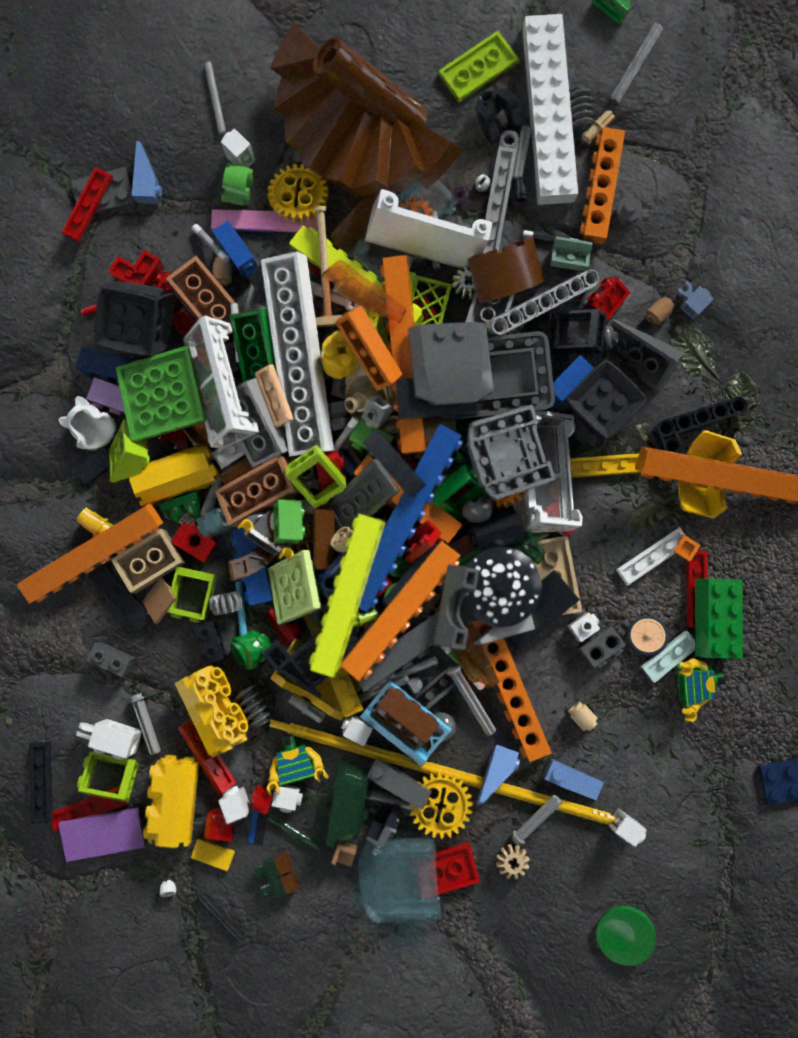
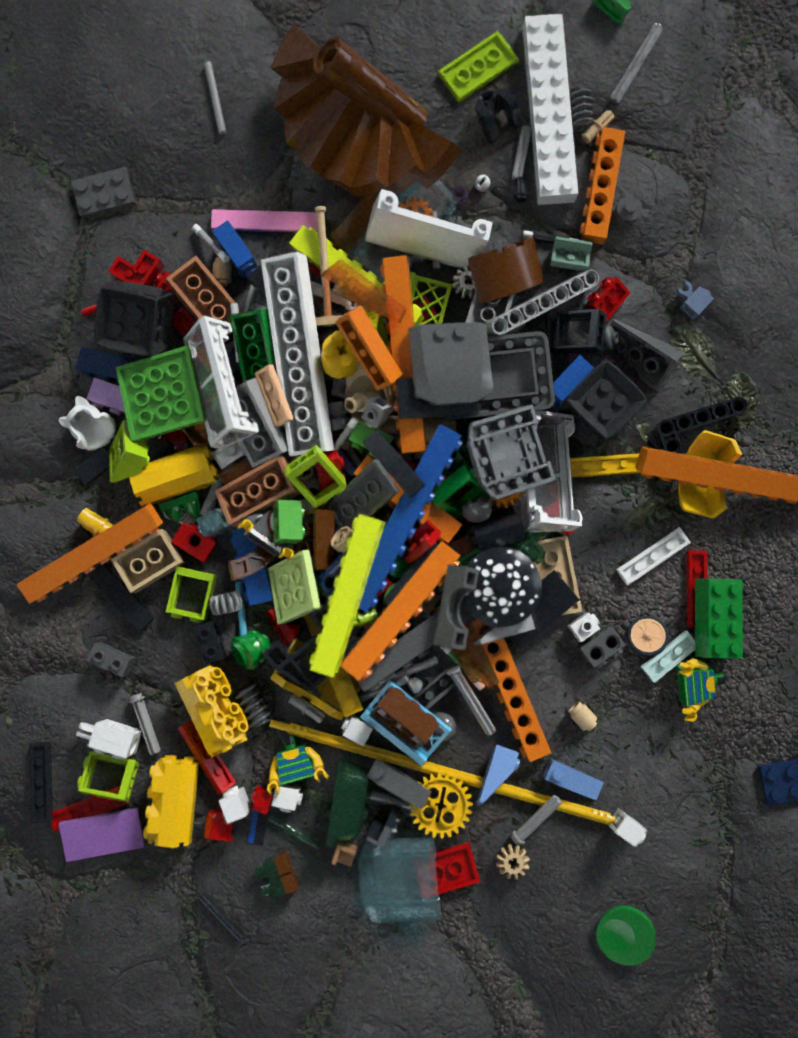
(87, 205): red tile -> none
(145, 184): medium blue slope -> none
(159, 600): medium nougat piece -> none
(167, 888): white hinge -> none
(212, 854): yellow tile -> none
(236, 184): bright green brick -> none
(238, 149): white brick -> none
(280, 191): yellow gear -> none
(500, 188): light grey plate -> none
(660, 311): medium nougat brick -> none
(686, 548): orange plate -> none

